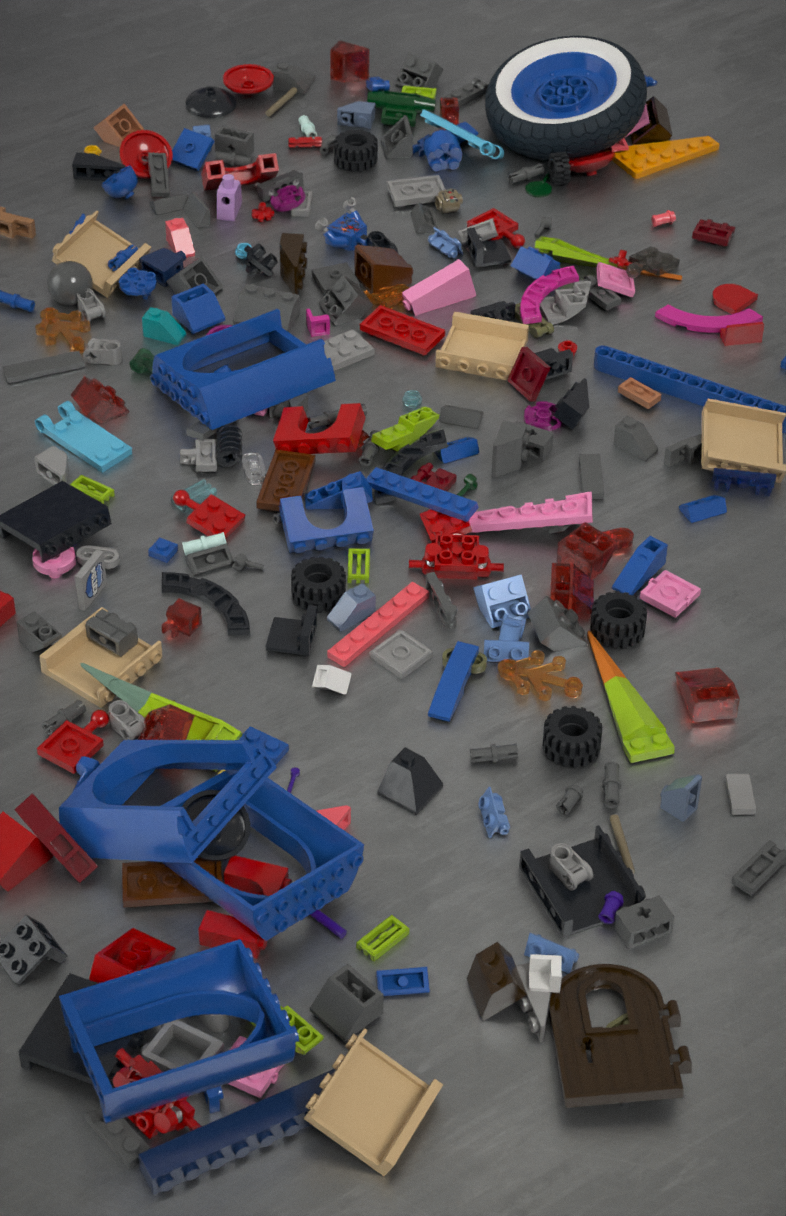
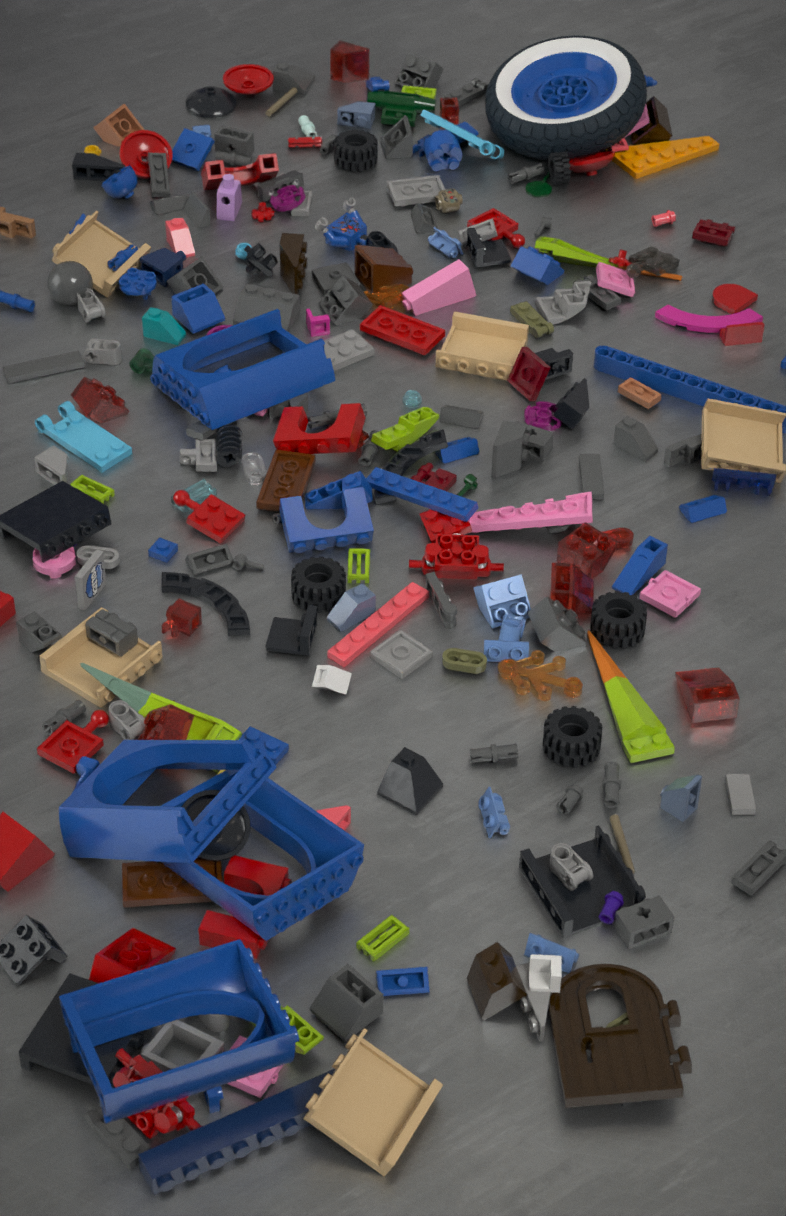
(52, 316): clear orange plant -> none
(55, 838): dark red slope -> none
(203, 543): light aqua pin -> none
(295, 772): dark purple hinge -> none
(329, 923): dark purple bar -> none
(453, 681): blue slope -> none
(498, 310): black bracket -> none
(540, 289): dark pink tile -> none
(567, 345): red plate -> none

